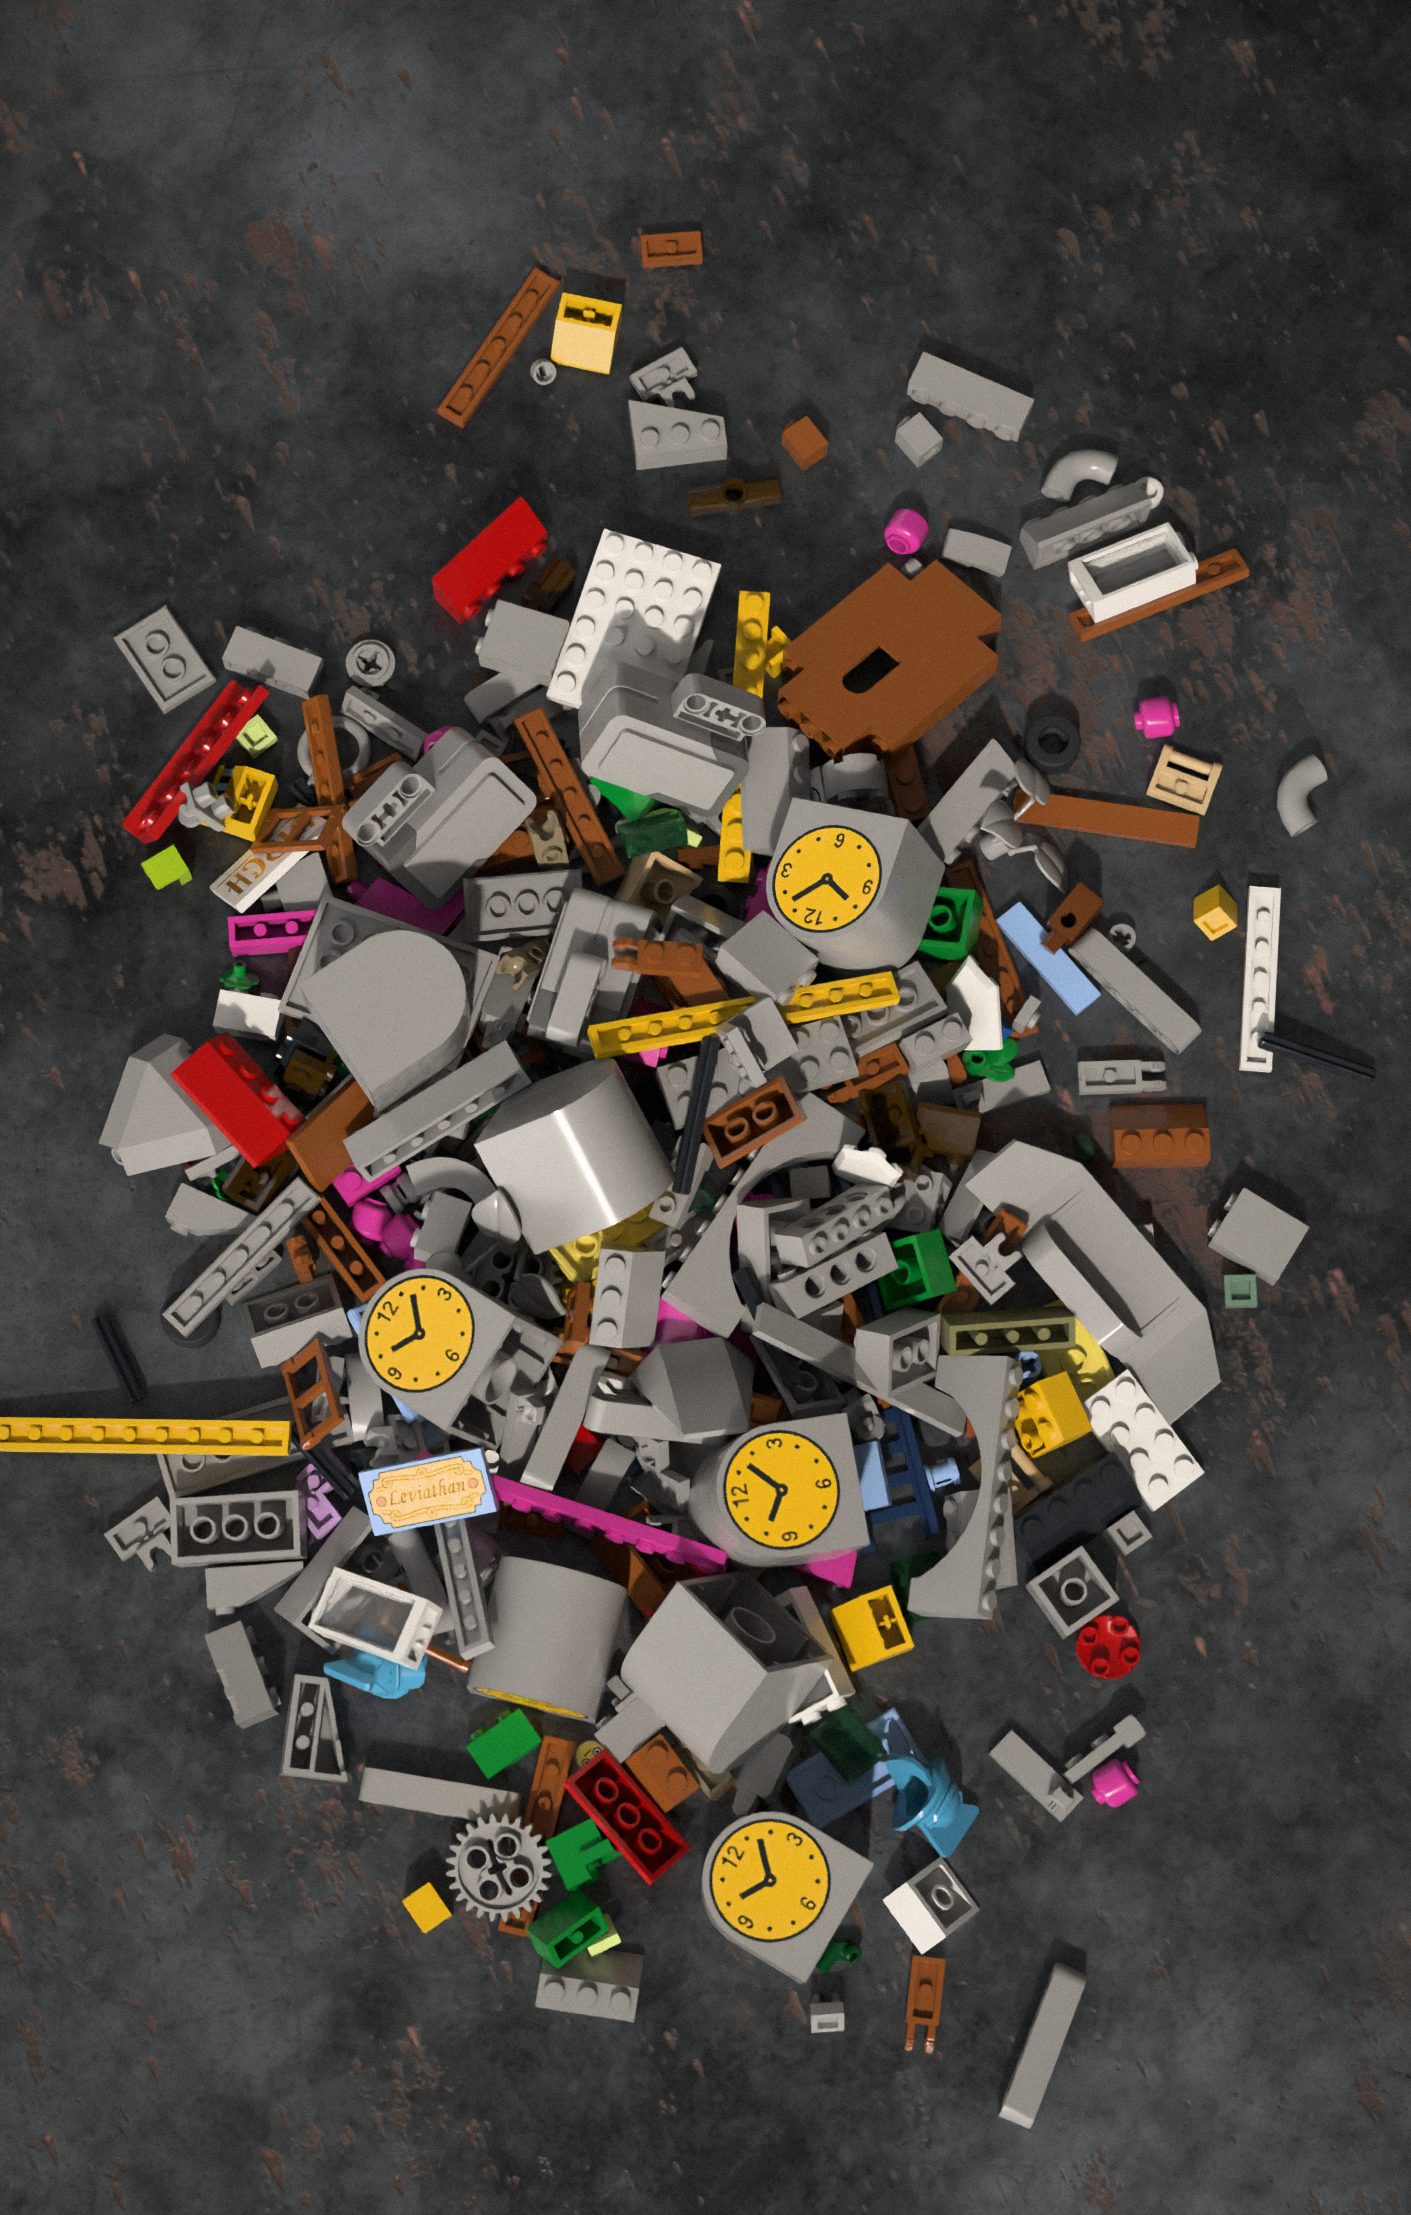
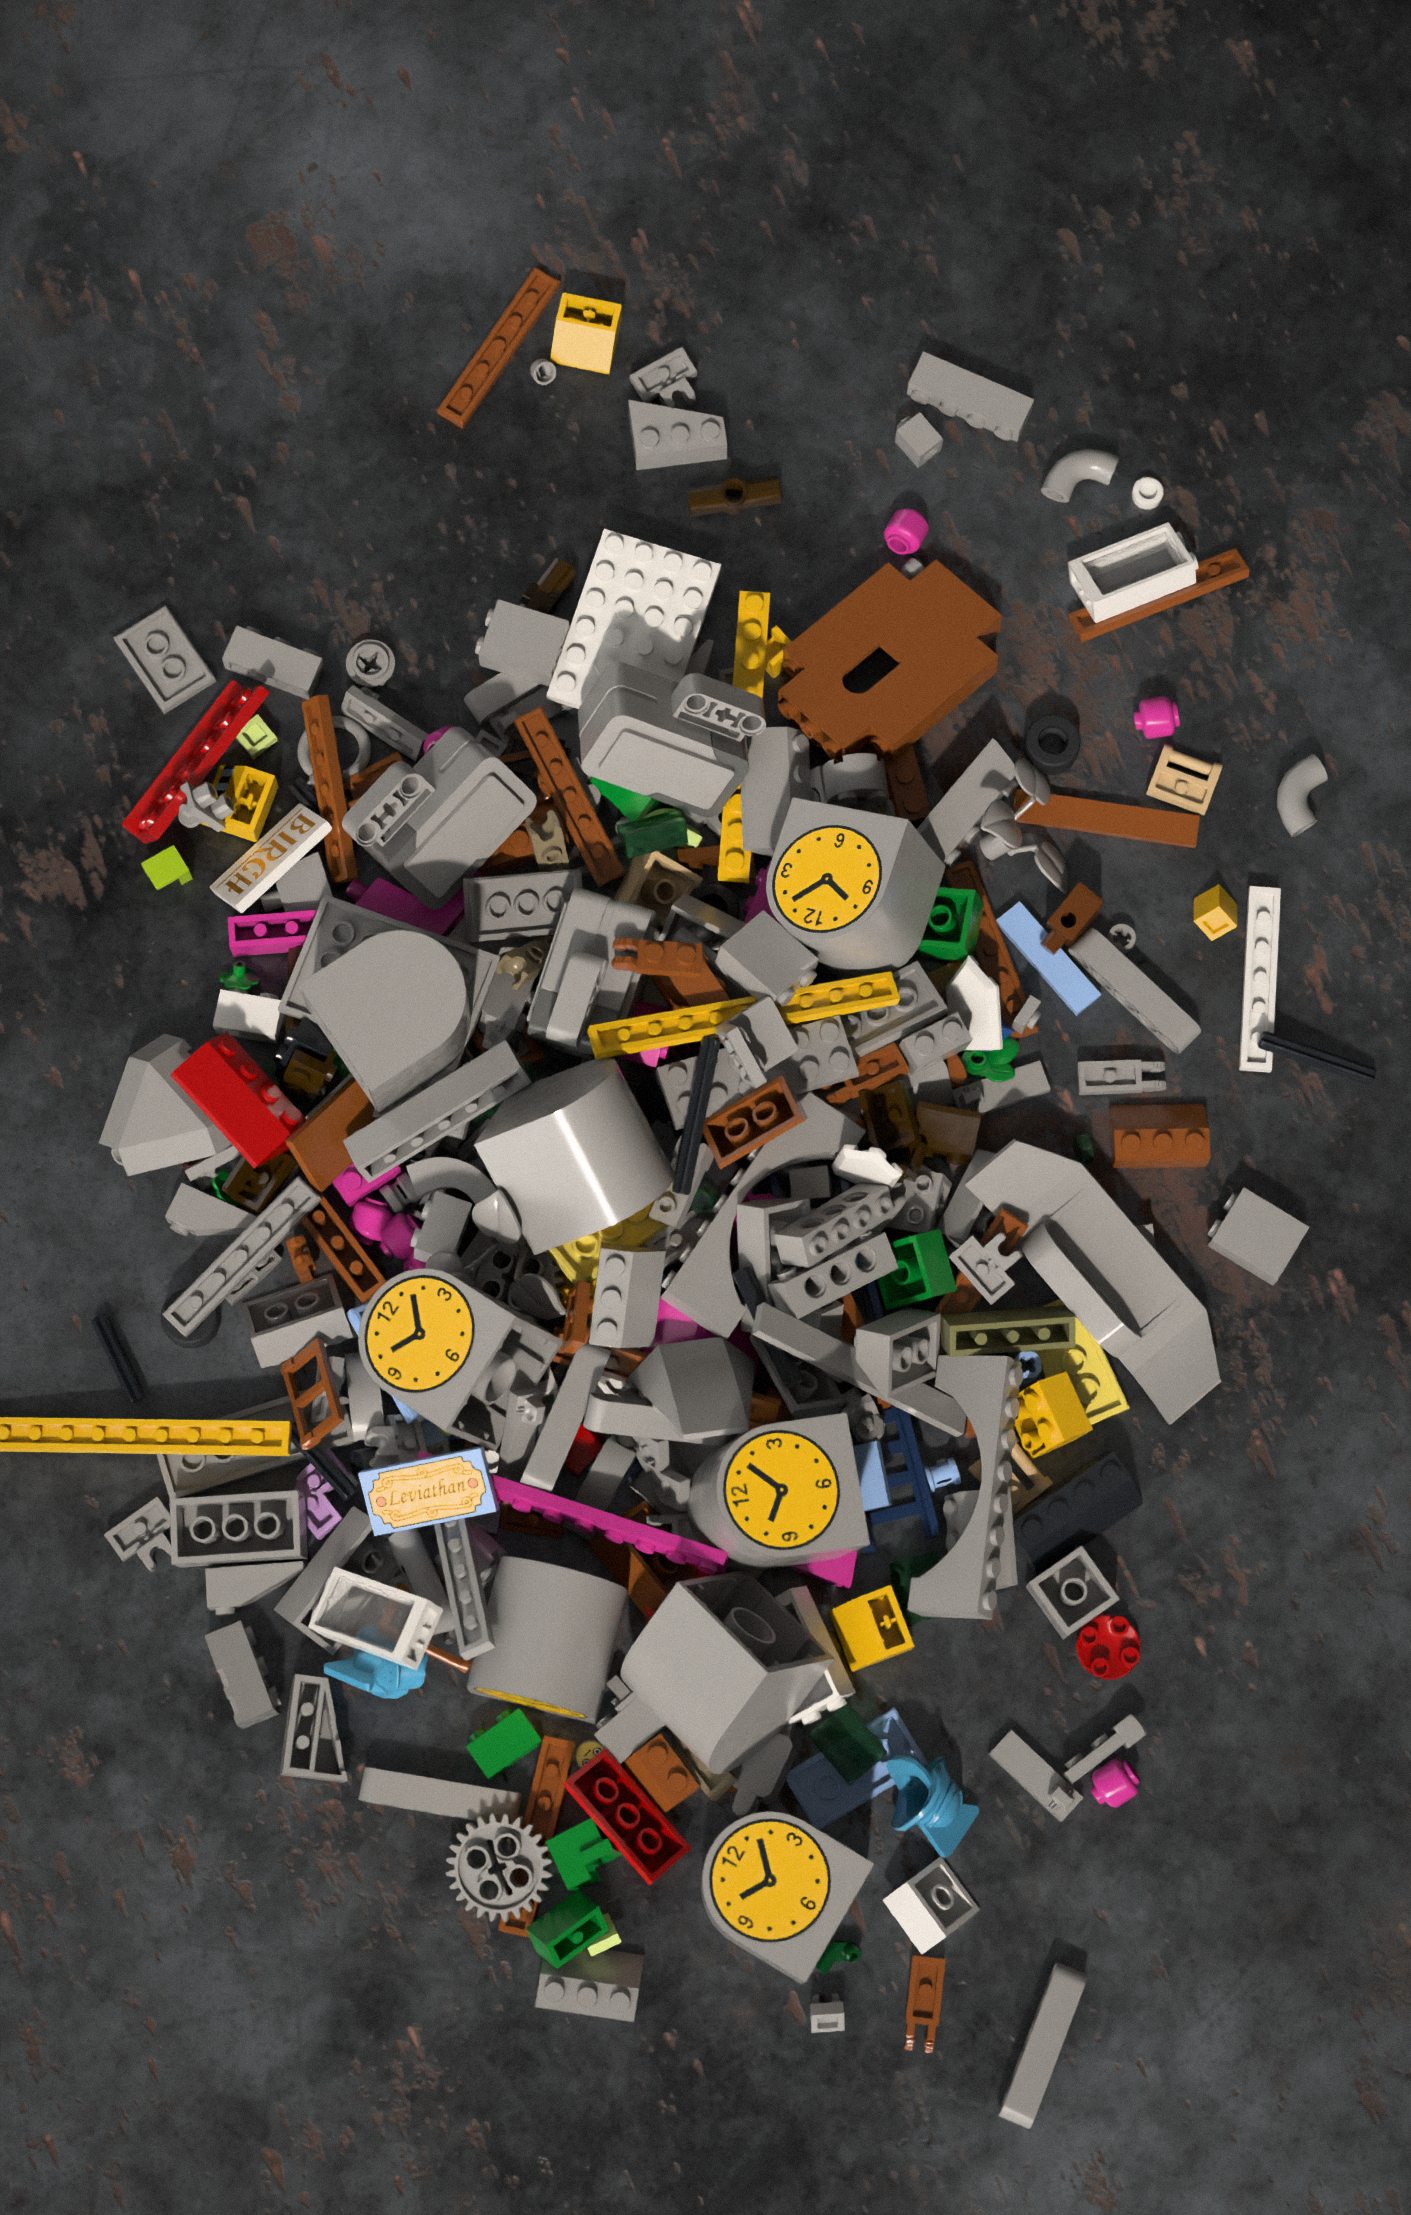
(292, 843): dark orange window -> none
(427, 1907): yellow panel -> none
(490, 561): red slope -> none
(671, 249): dark orange plate -> none
(804, 442): dark orange brick -> none
(976, 551): light grey slope -> none
(1085, 524): light grey slope -> none
(1129, 1533): light grey plate -> none
(1142, 1440): white plate -> none
(1239, 1291): sand green plate -> none

